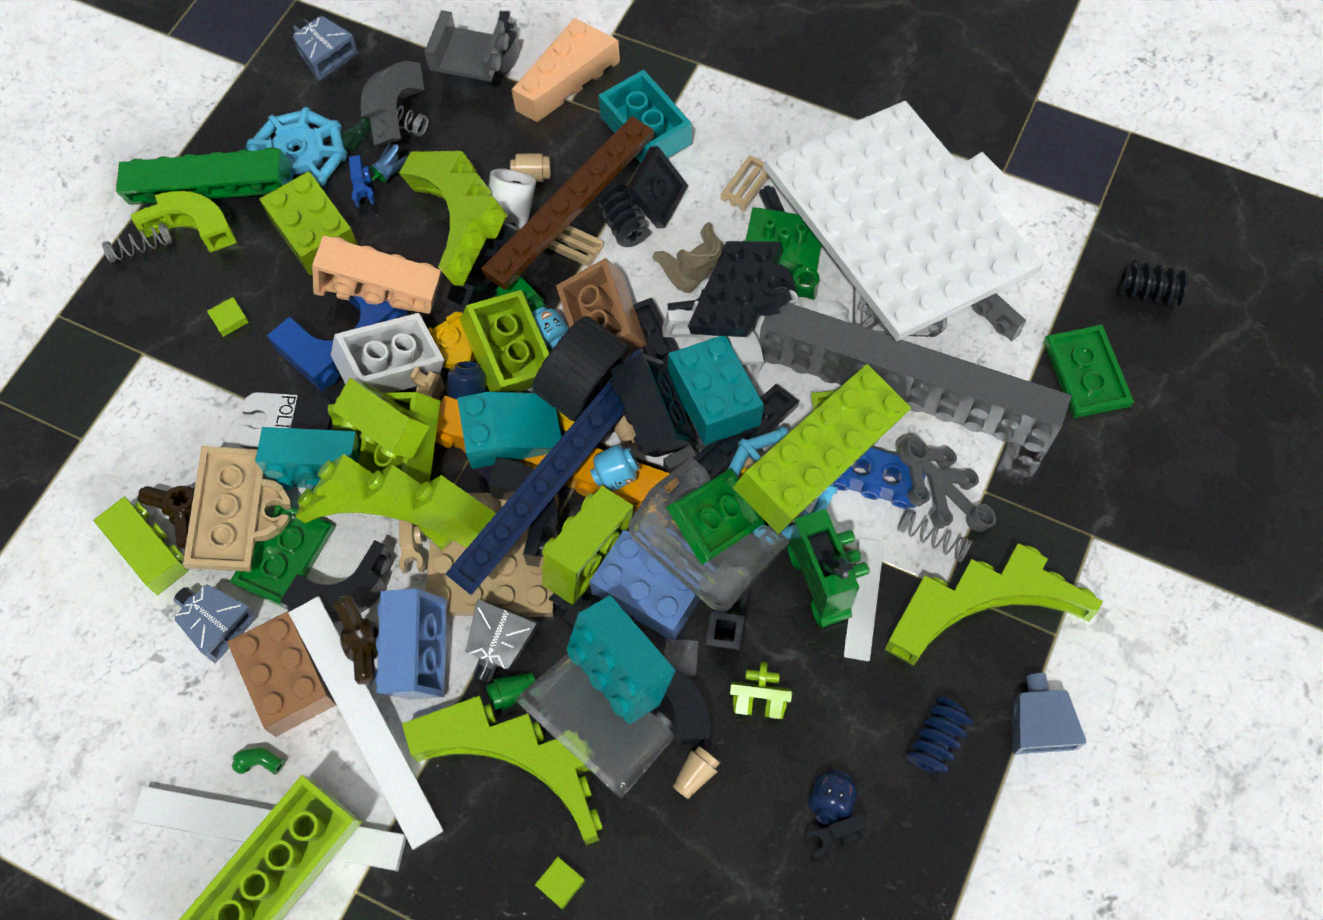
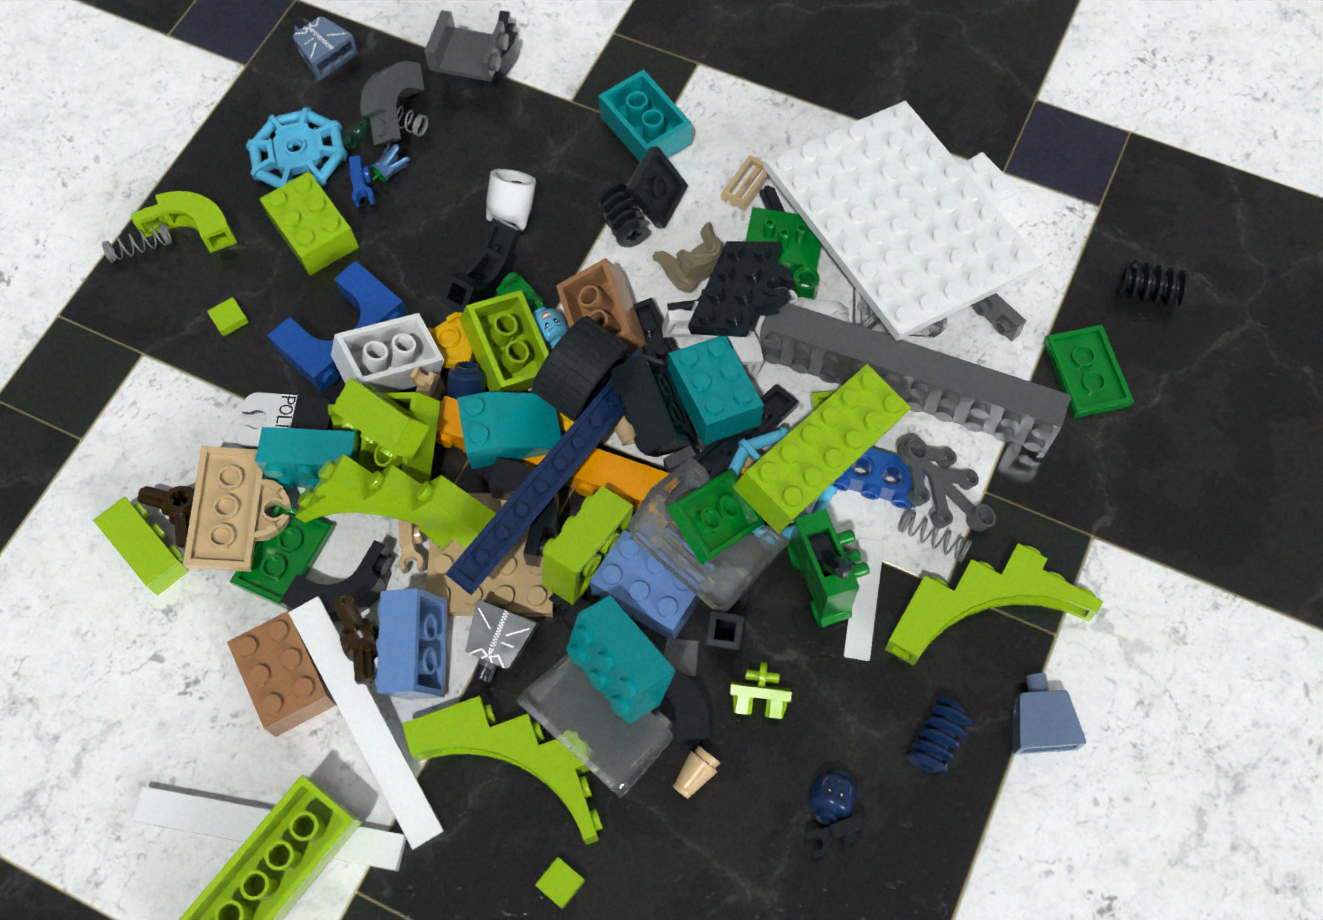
(208, 175): green brick -> none
(211, 619): sand blue torso -> none
(257, 756): green arm -> none
(373, 276): light nougat wedge -> none
(471, 208): lime arch -> none
(506, 690): green cone -> none
(532, 164): tan brick -> none
(564, 68): light nougat wedge -> none
(567, 203): reddish brown plate -> none
(578, 240): tan tile -> none
(615, 467): medium azure head -> none

